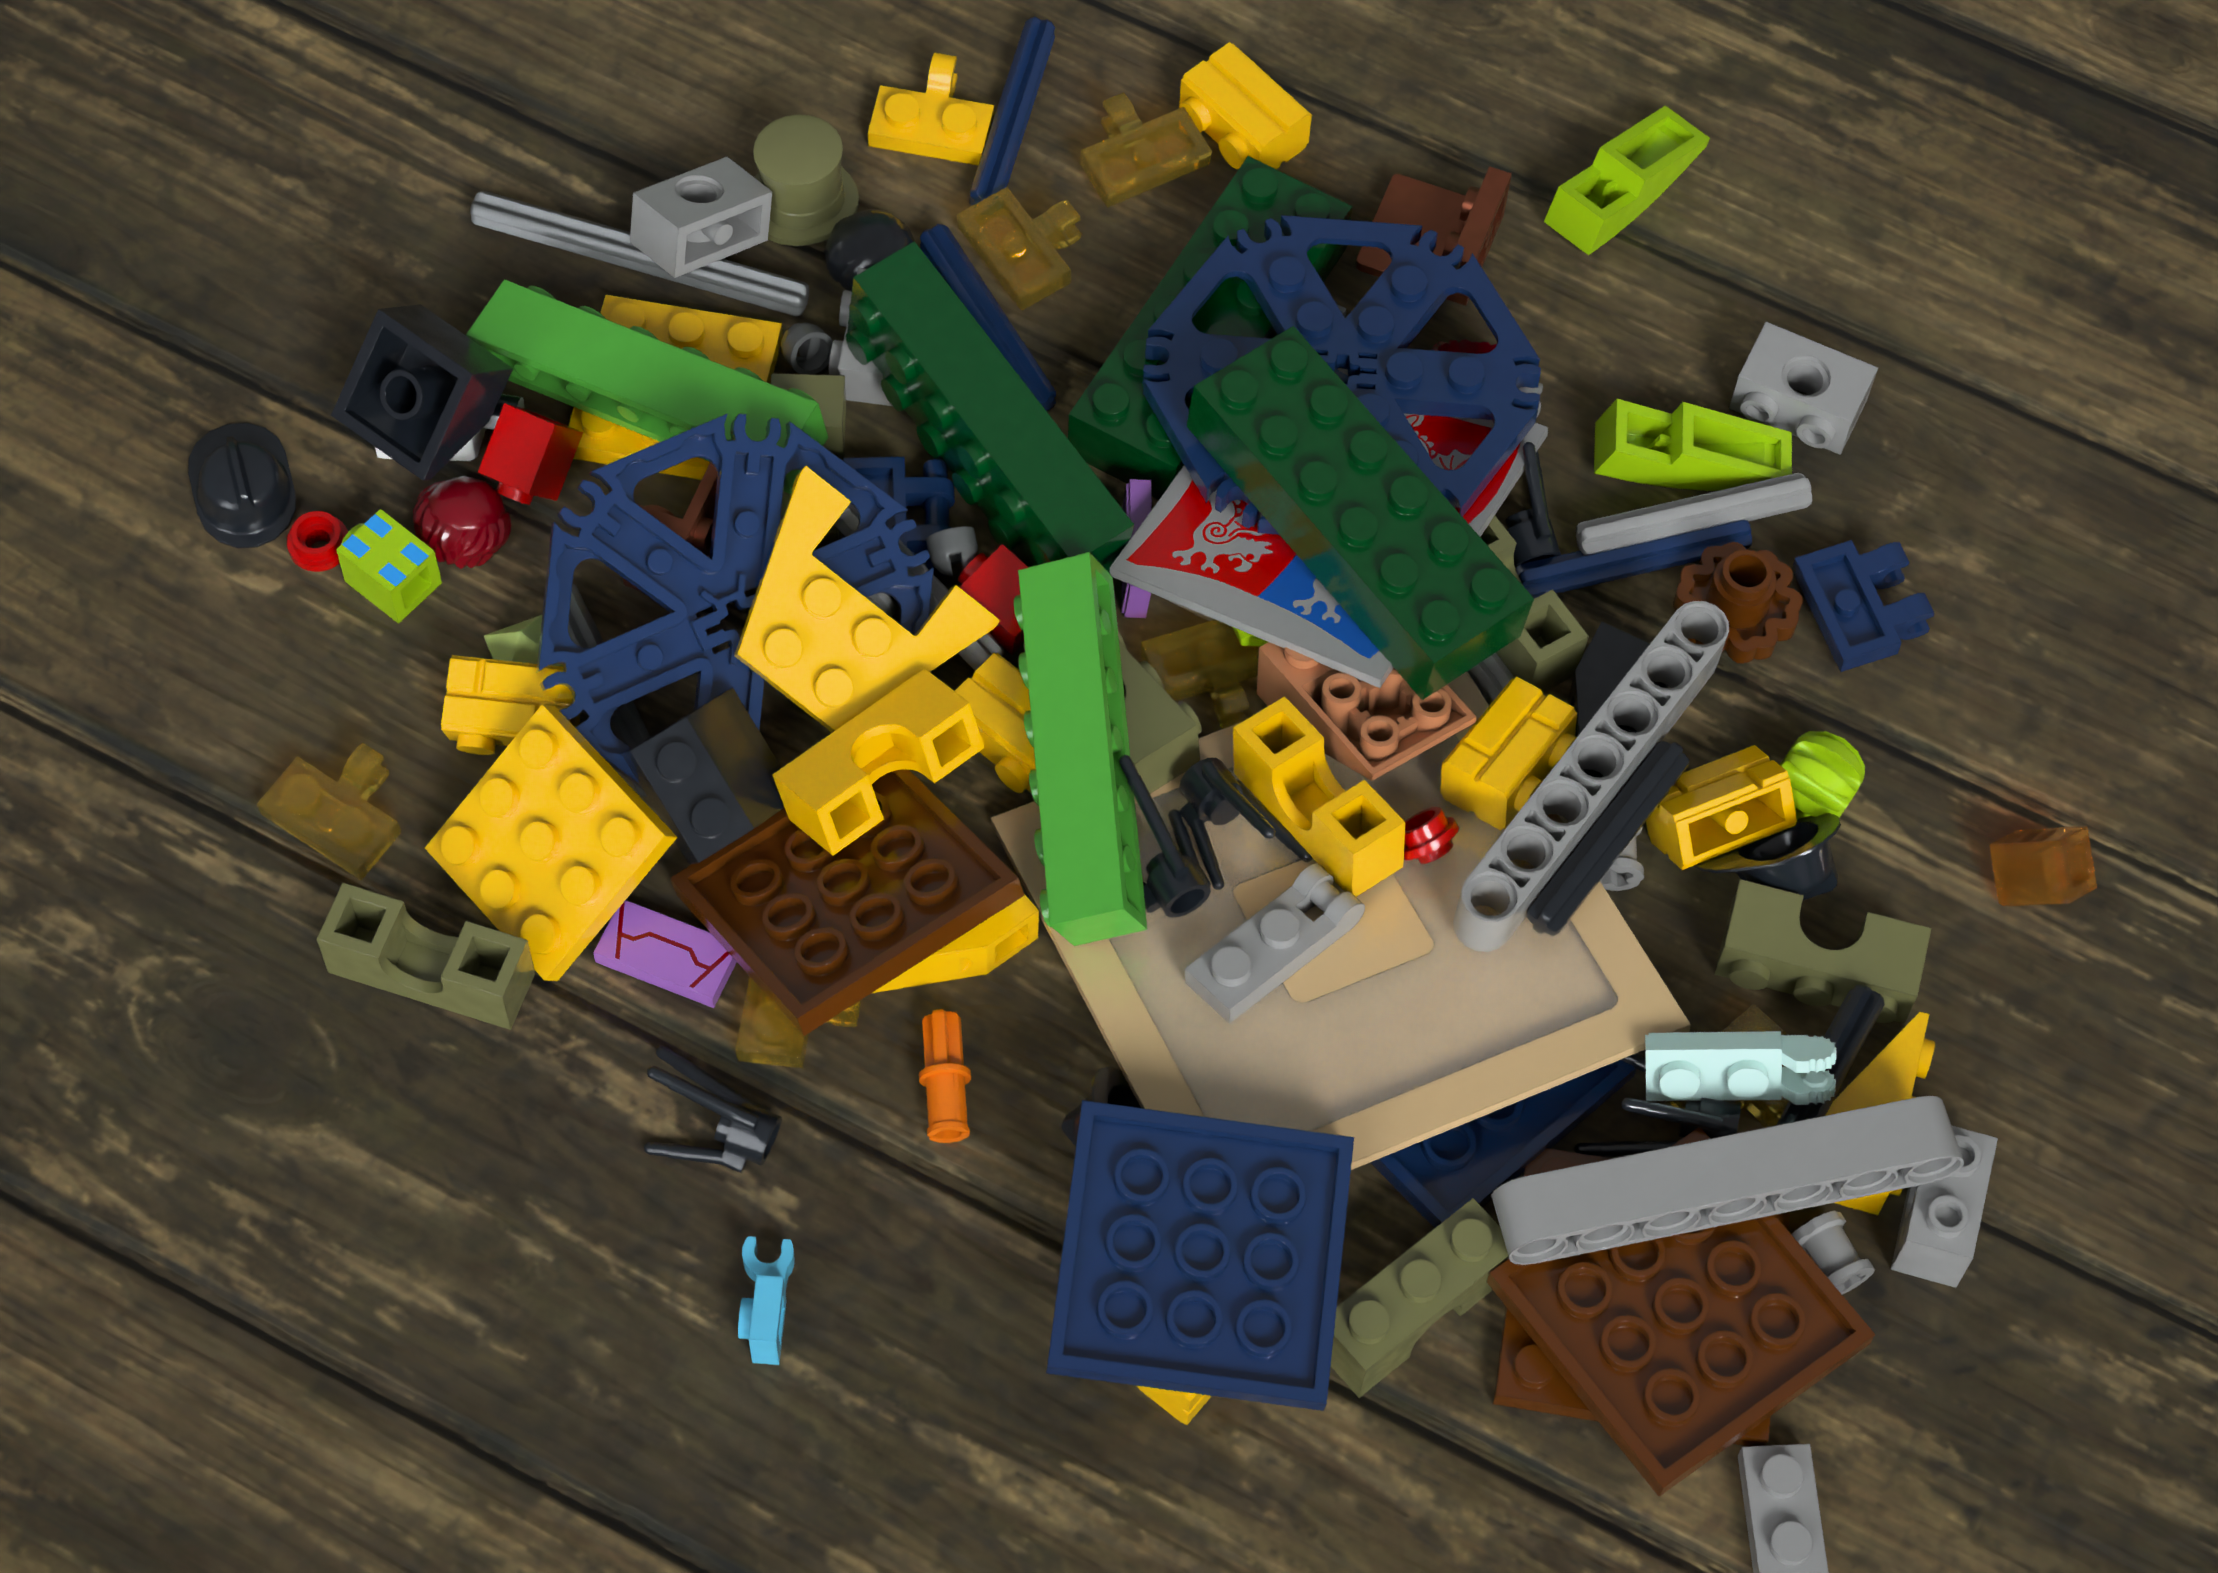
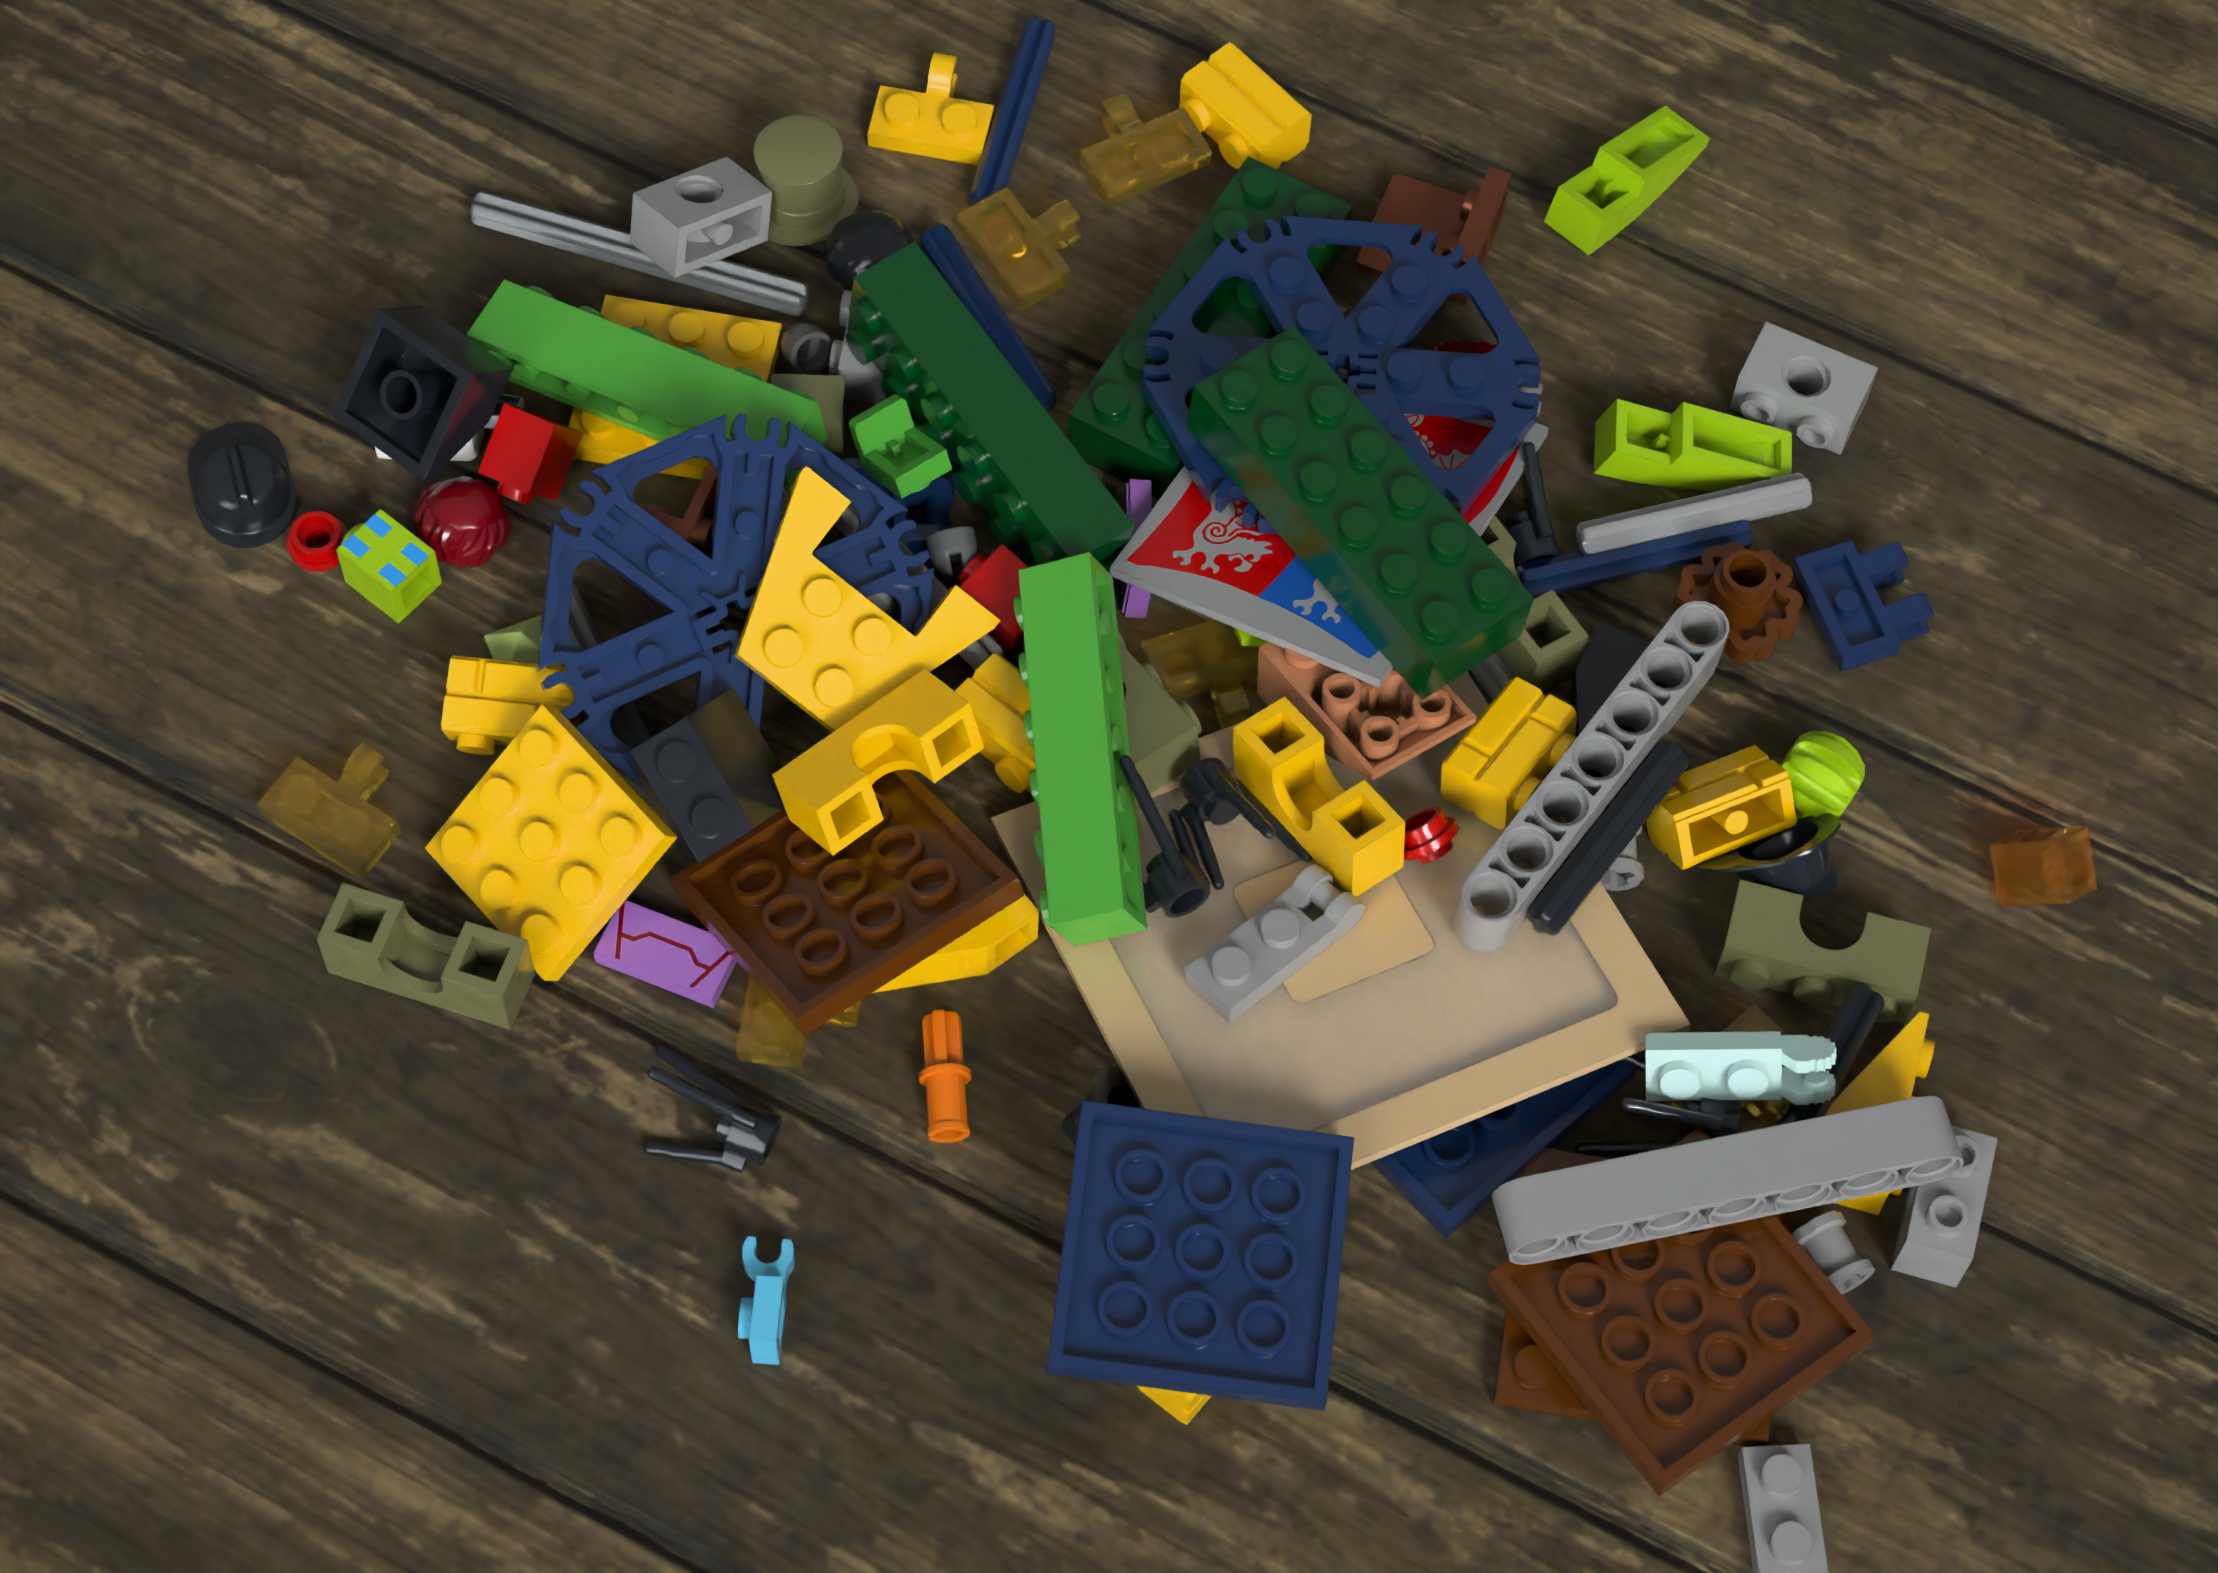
(895, 449): none -> bright green bracket
(1407, 1297): olive arch -> none

